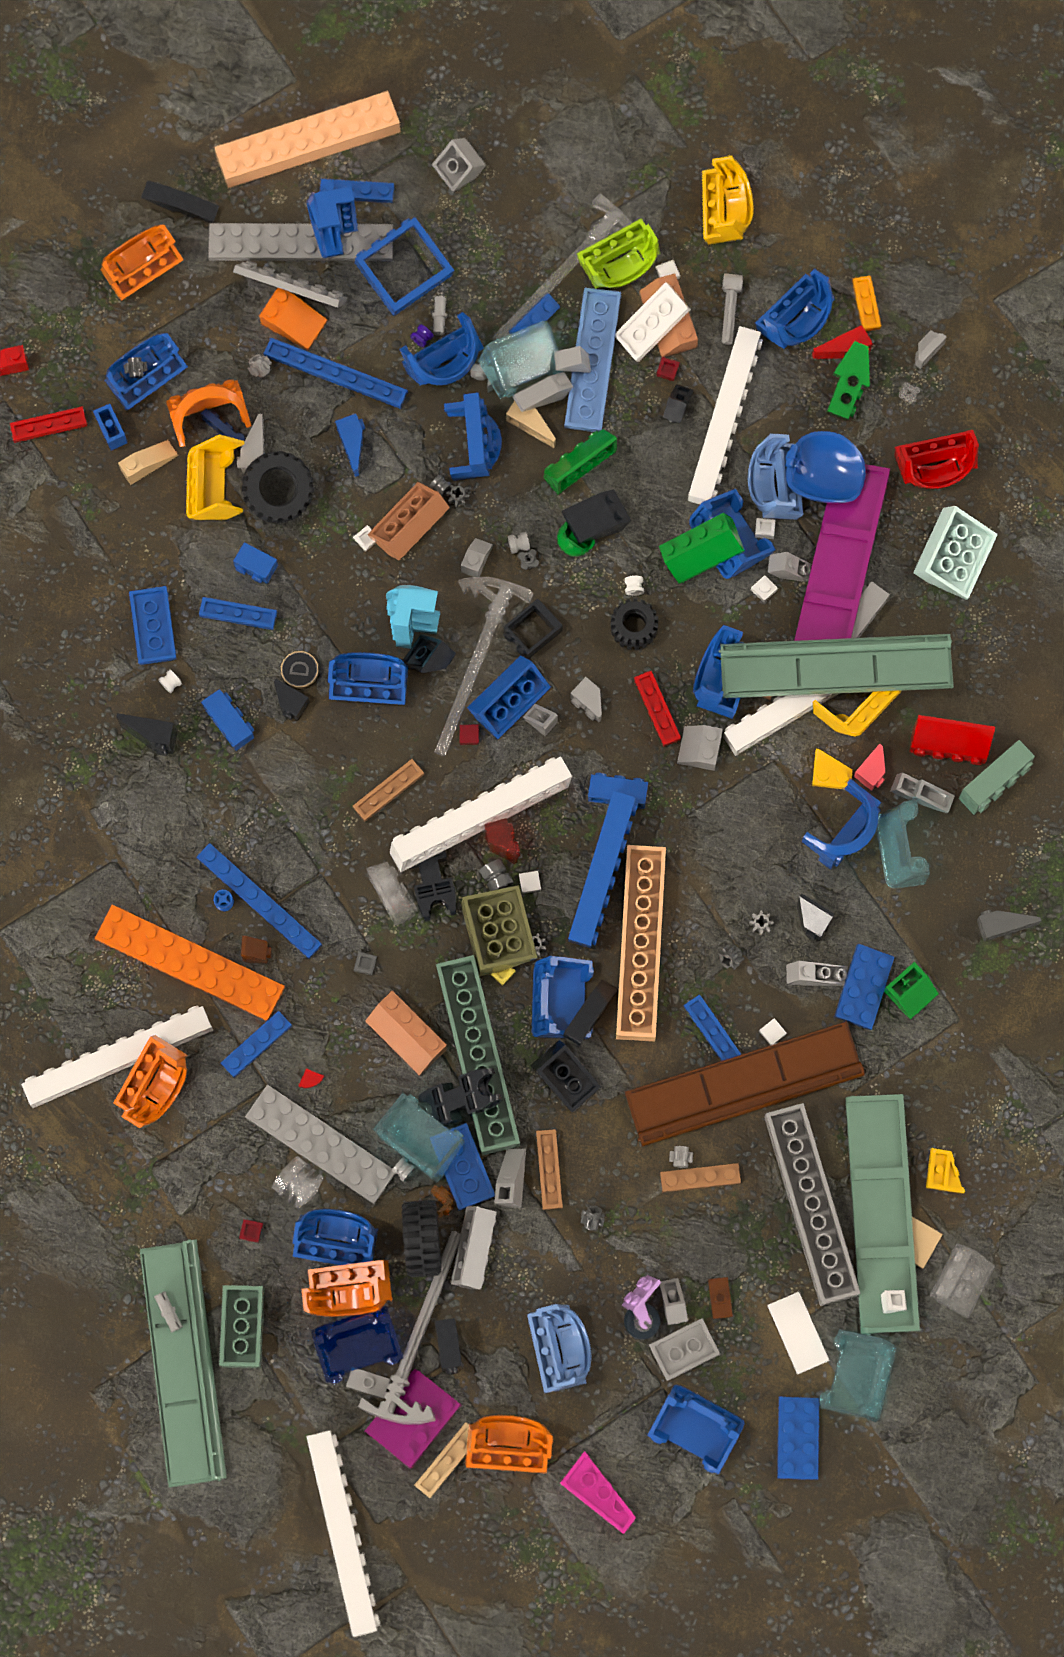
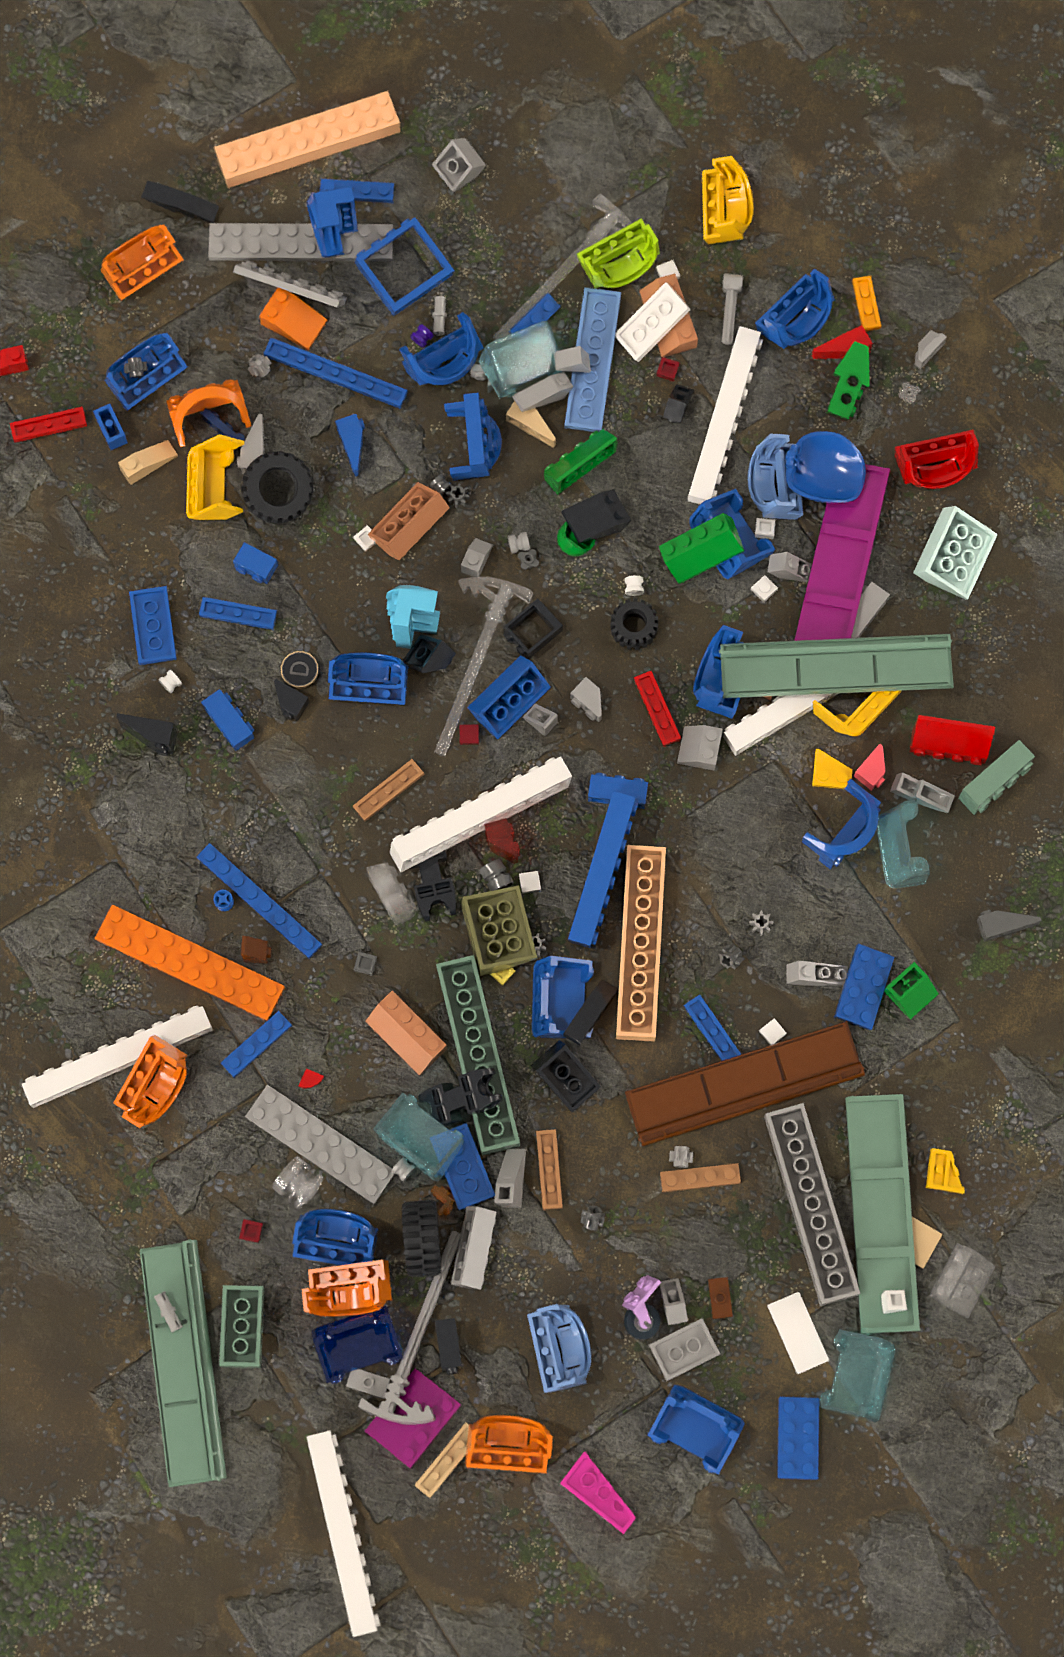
(813, 917): slope -> none

